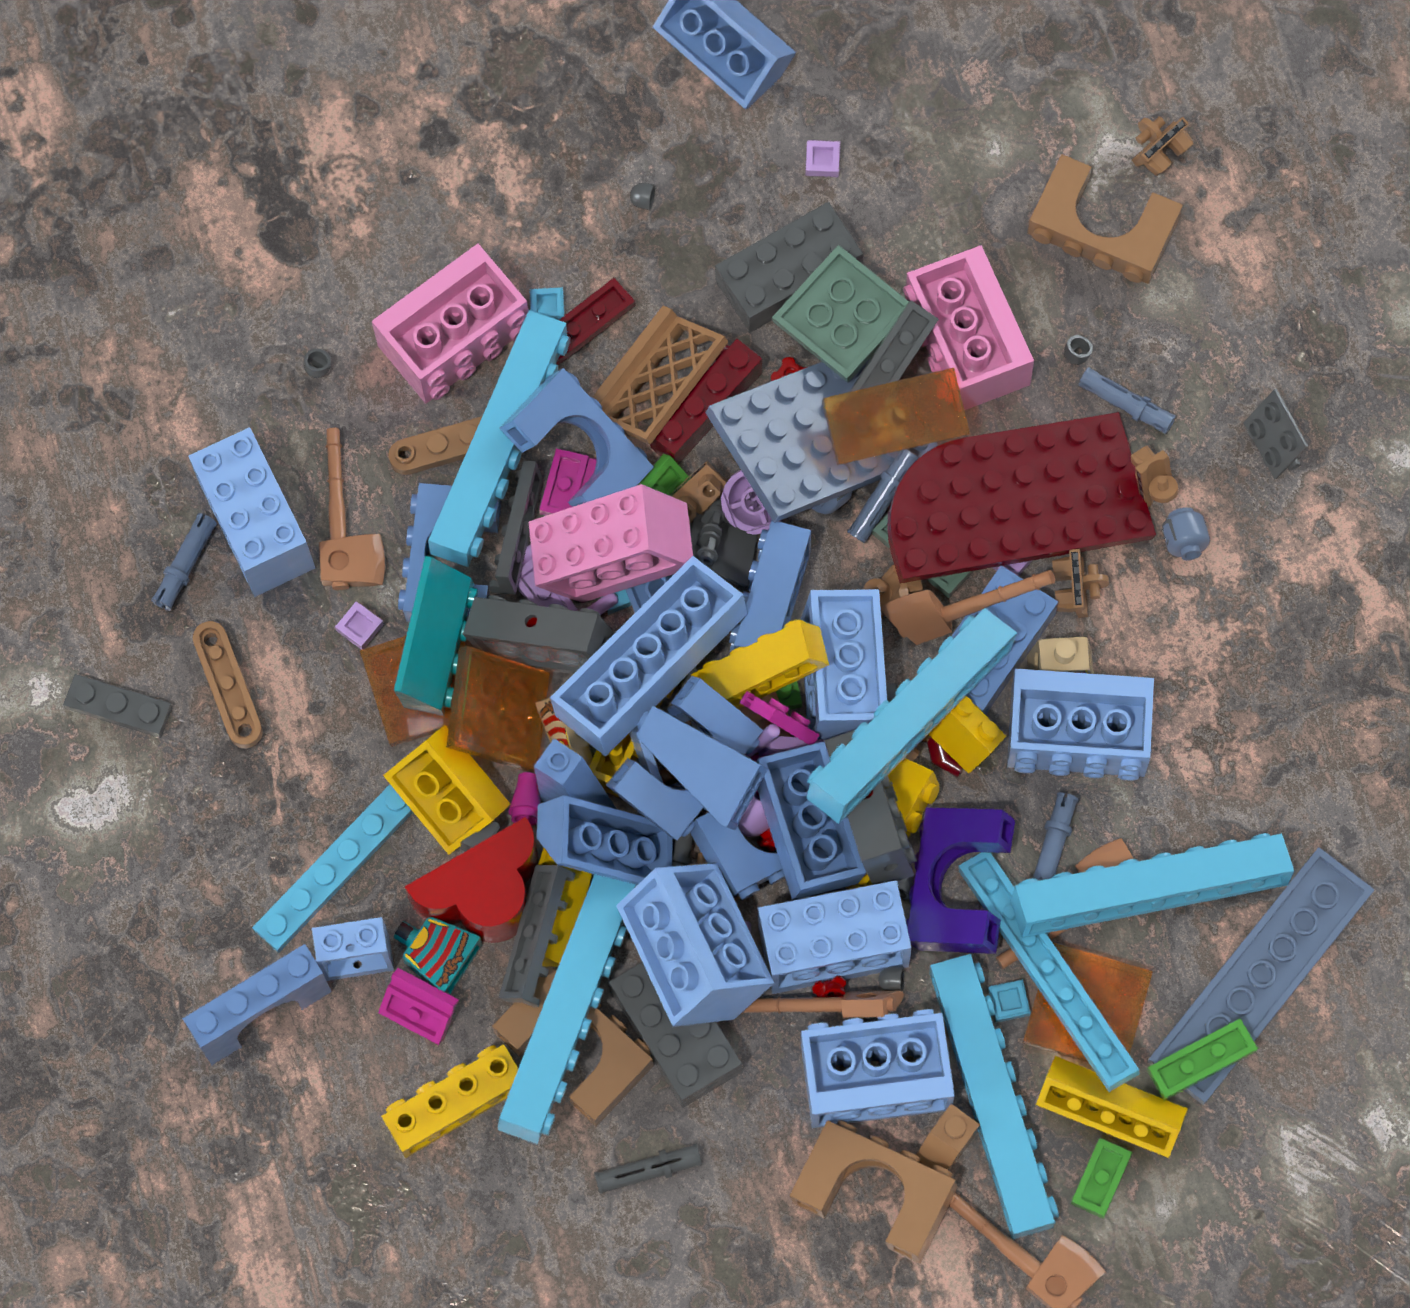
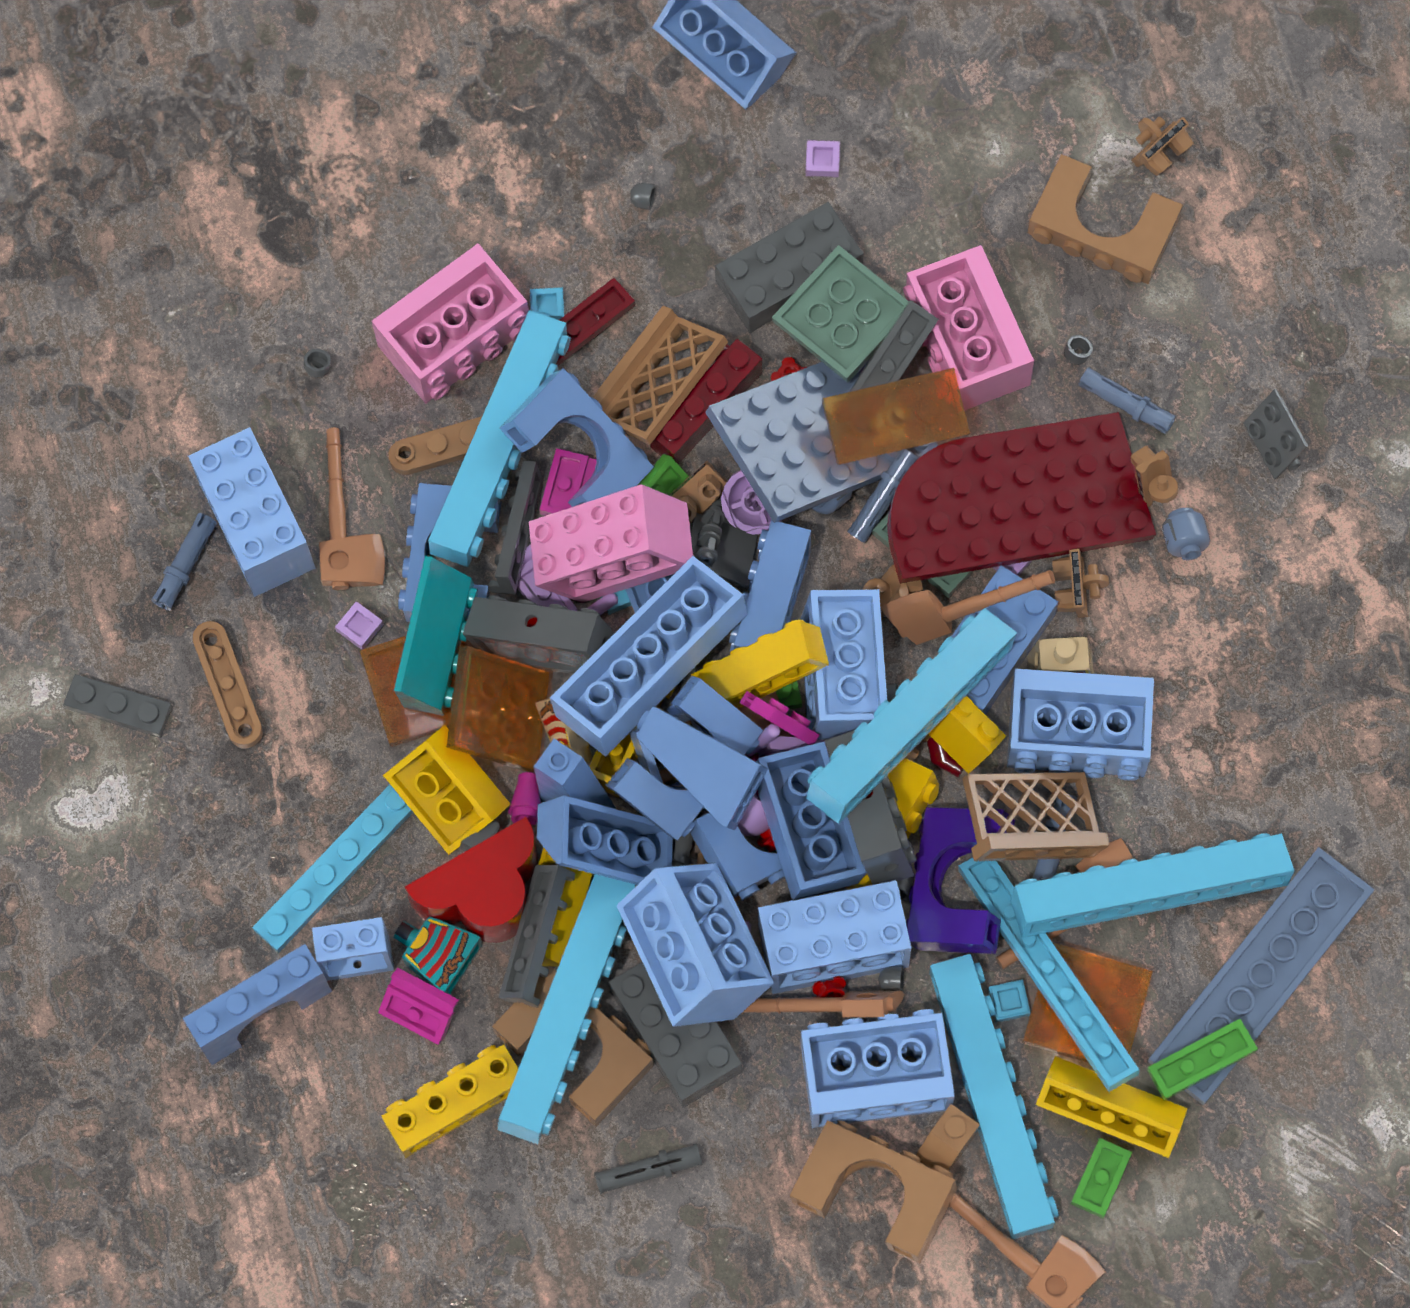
(1031, 844): none -> medium nougat fence

